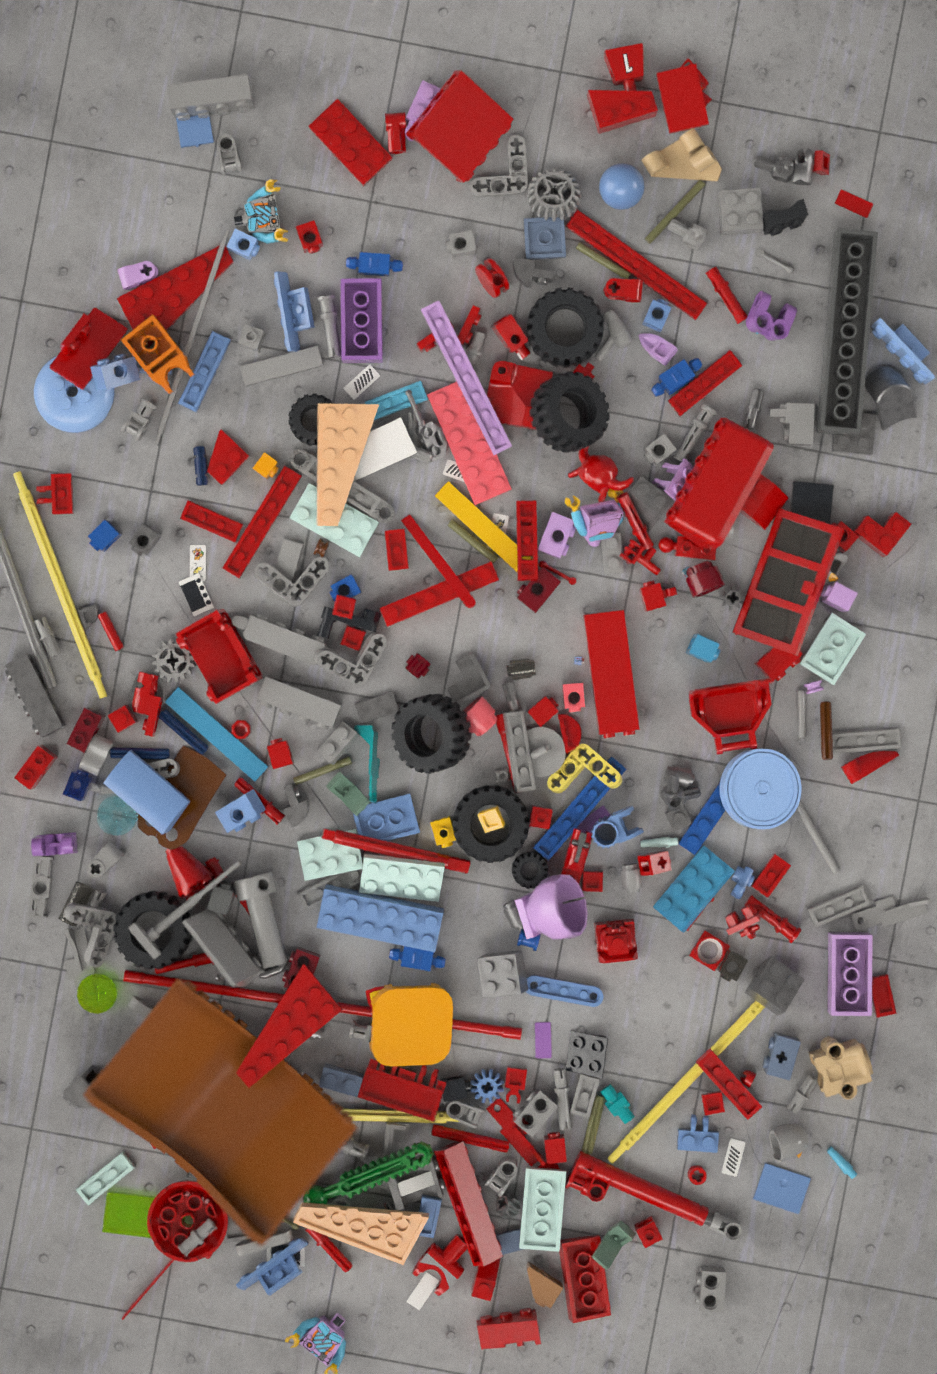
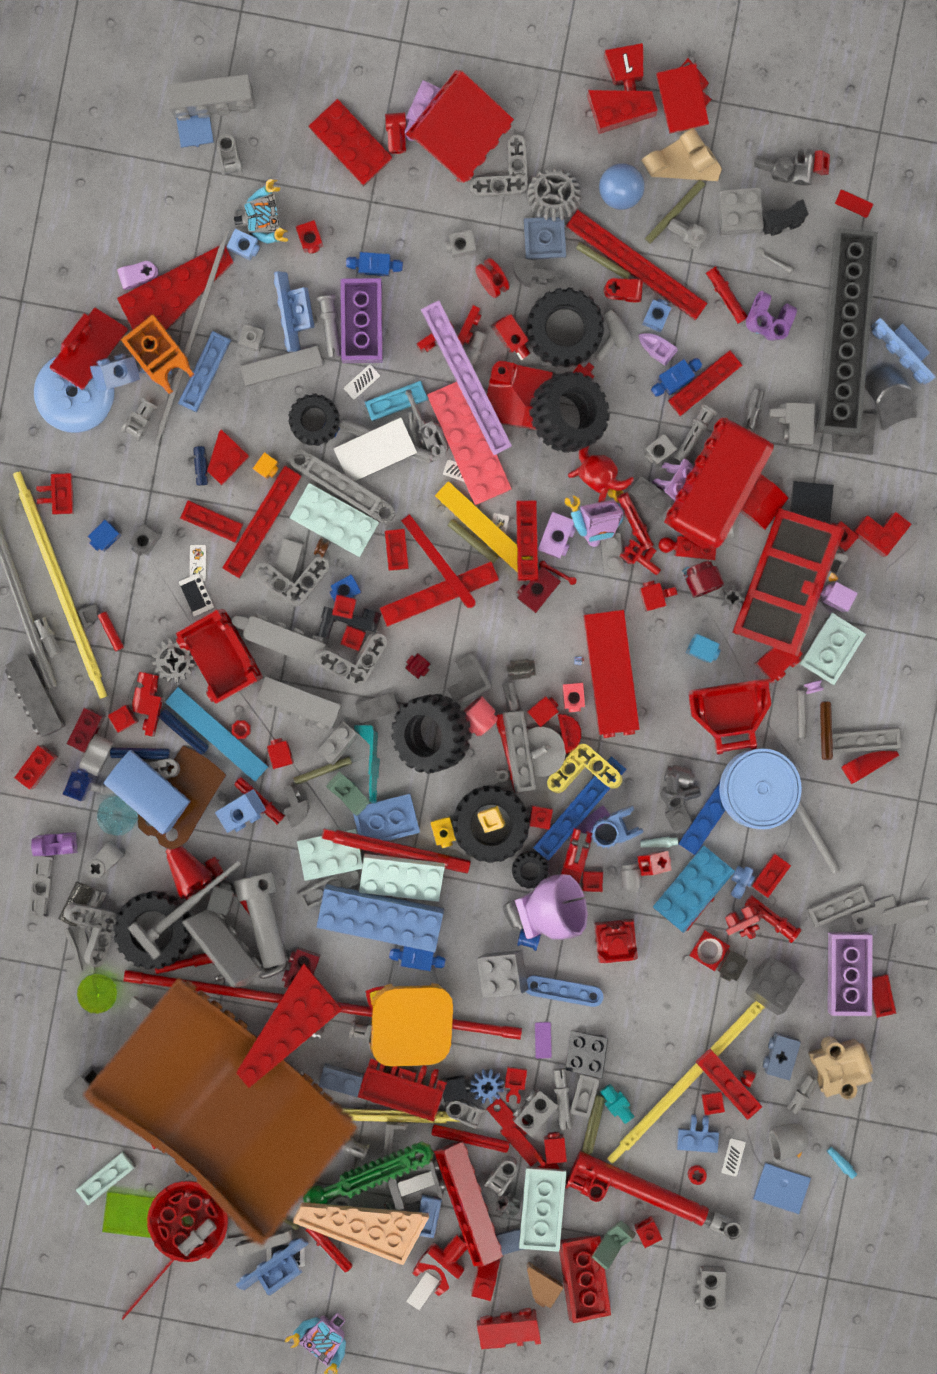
(340, 444): light nougat wing -> none

